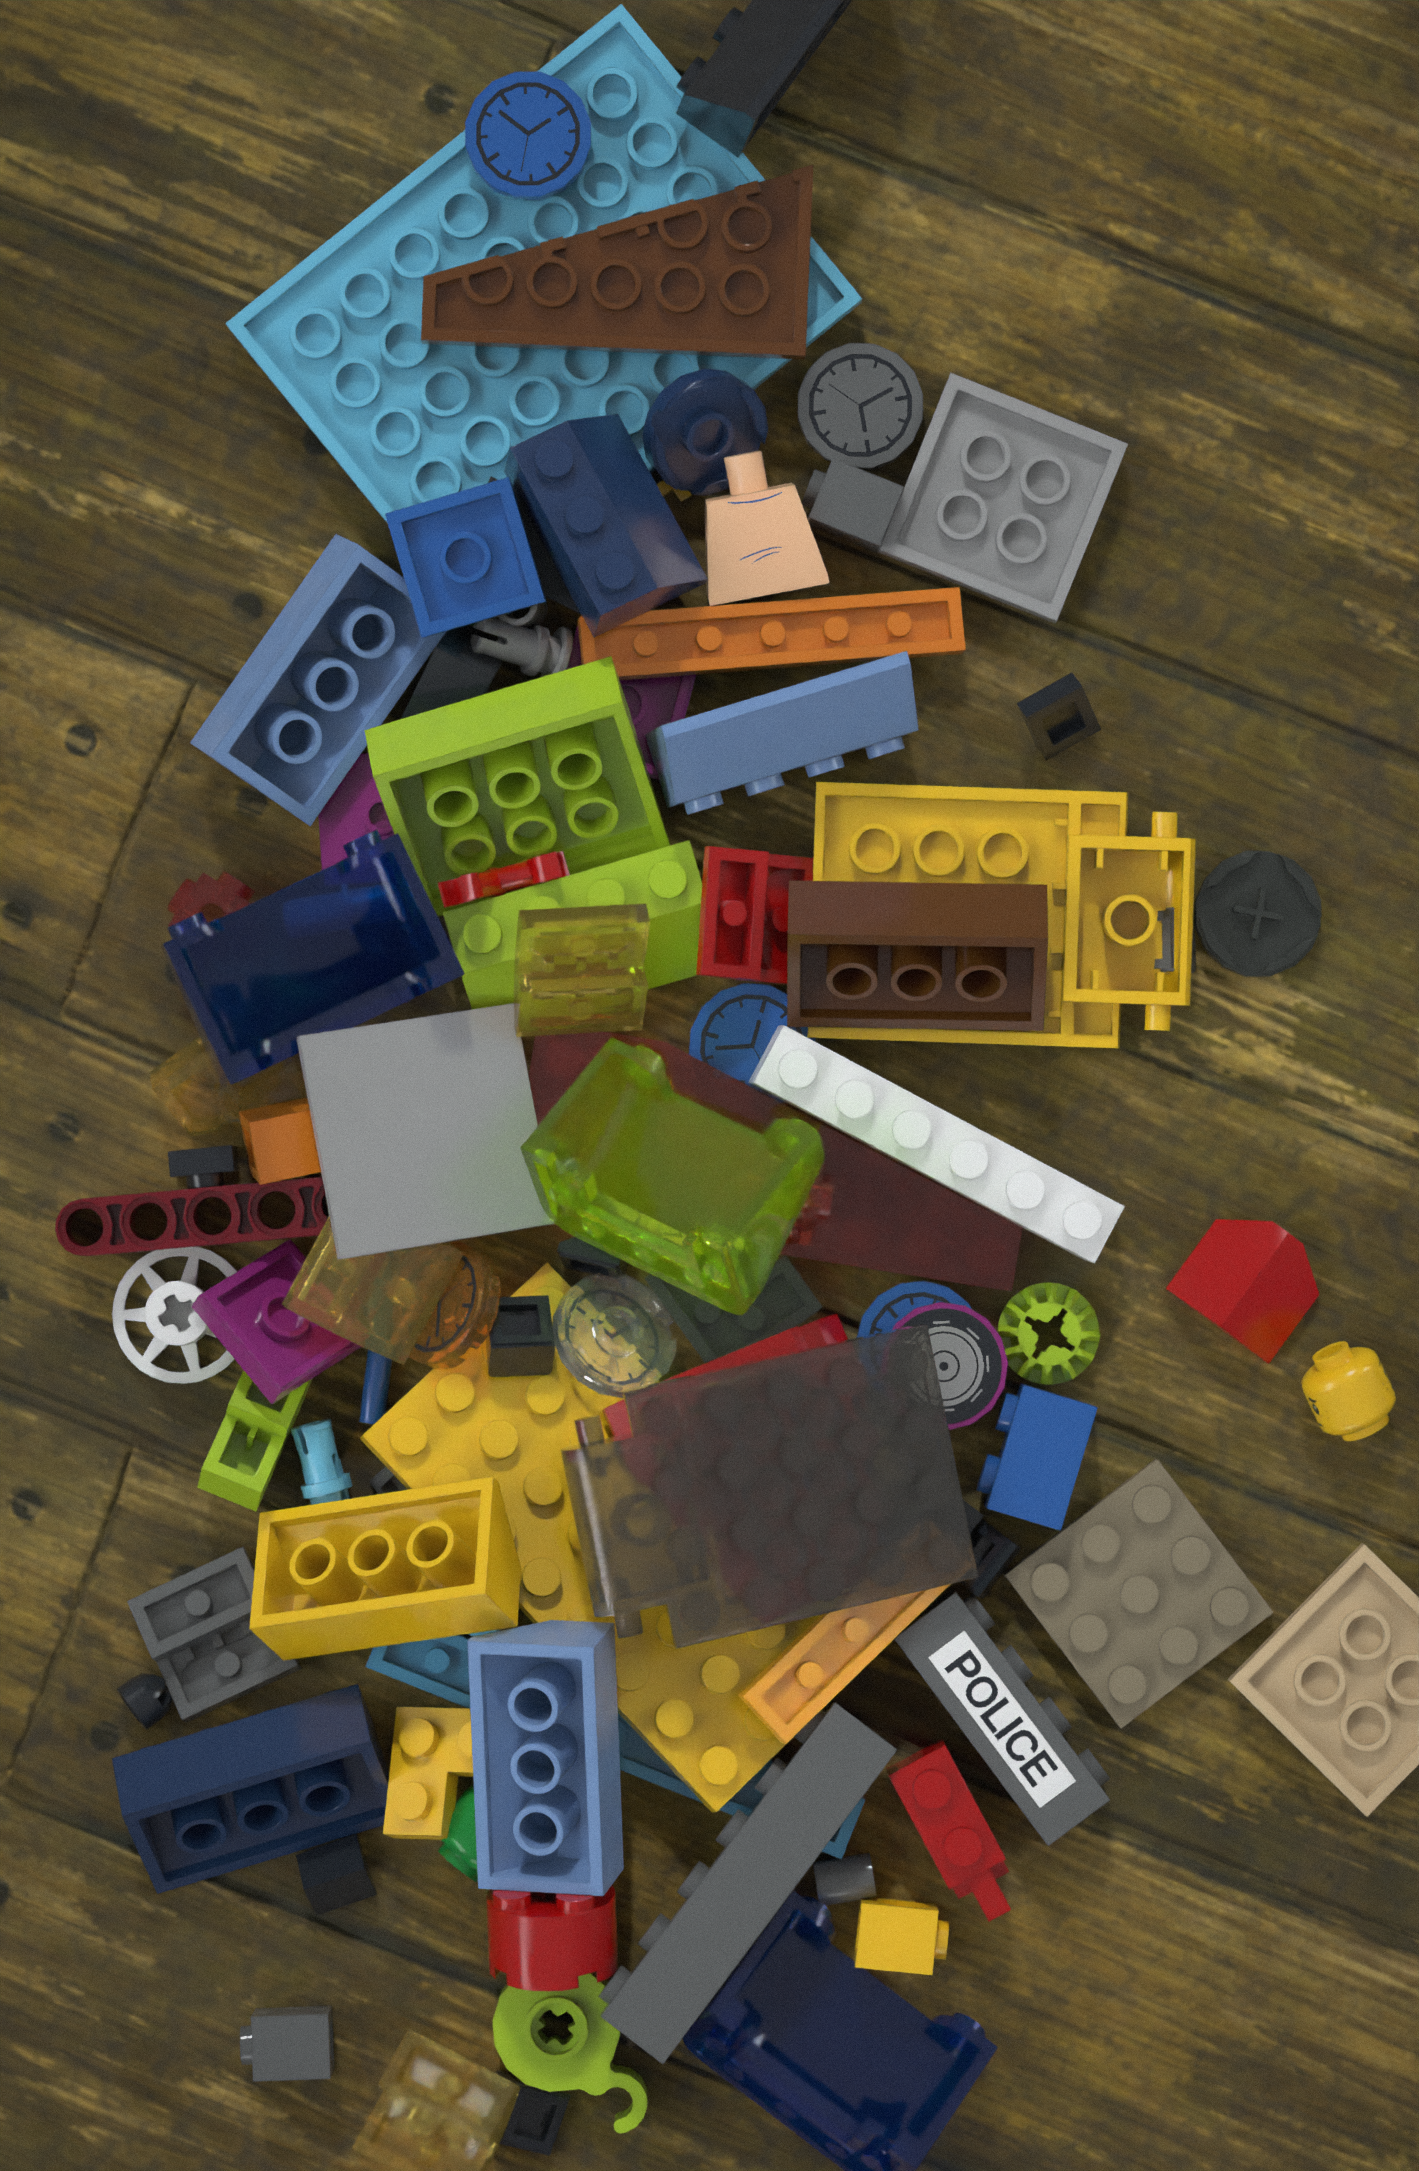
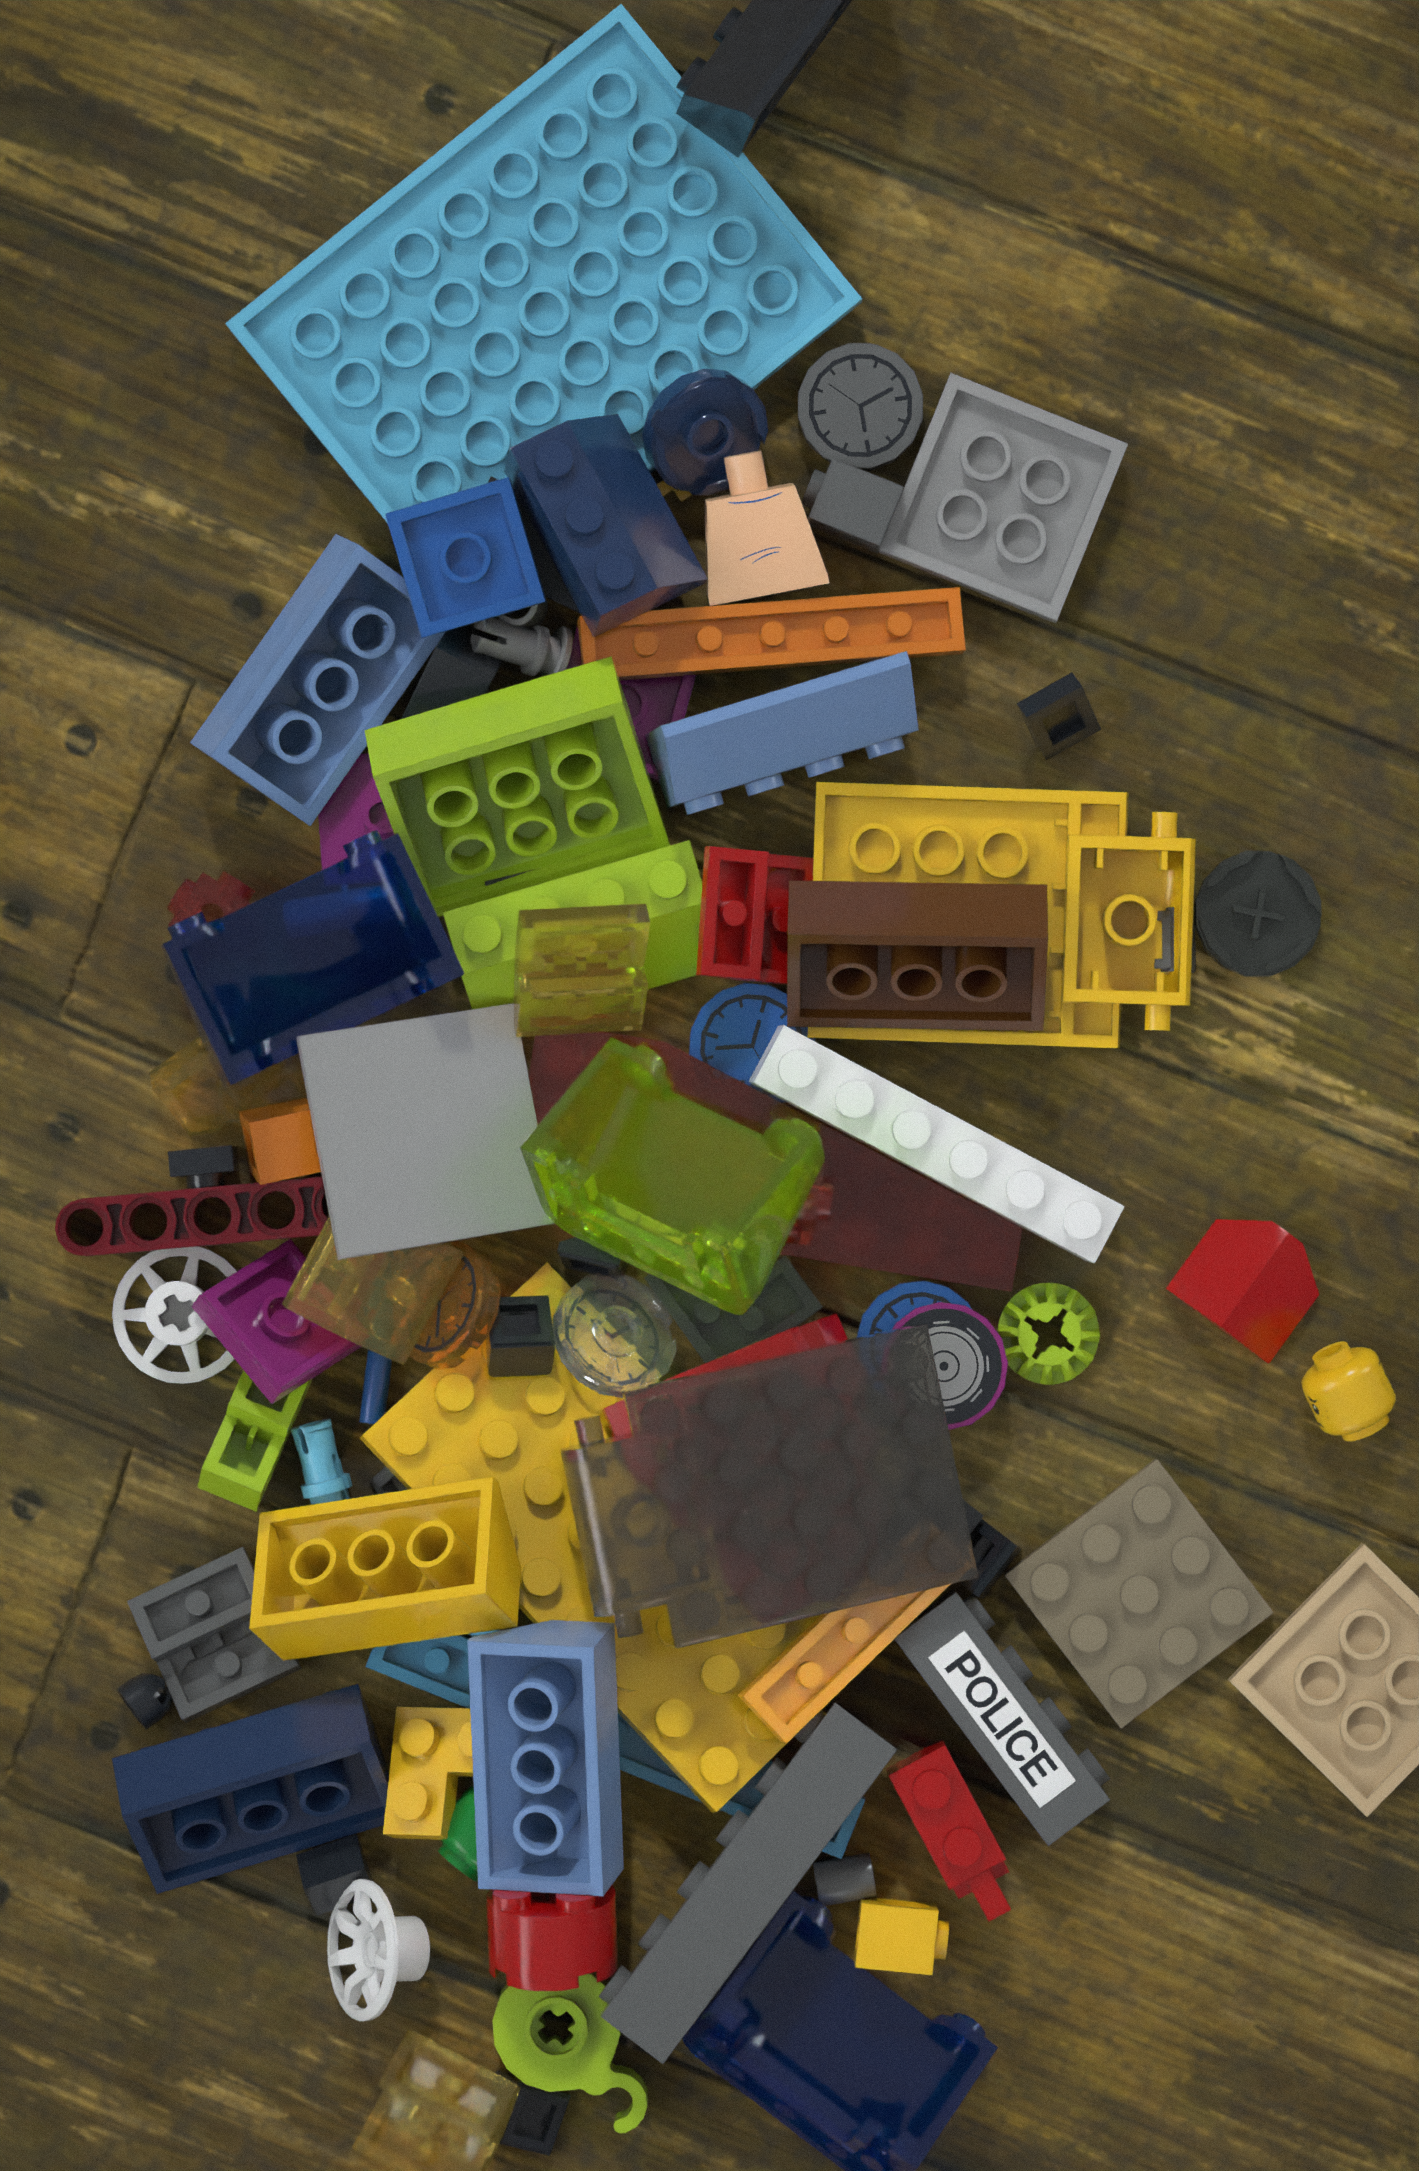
(289, 2043): dark grey brick -> none
(382, 1950): none -> white wheel
(501, 880): red arm -> none
(528, 135): blue tile -> none
(668, 281): reddish brown wing -> none
(1037, 1455): blue brick -> none

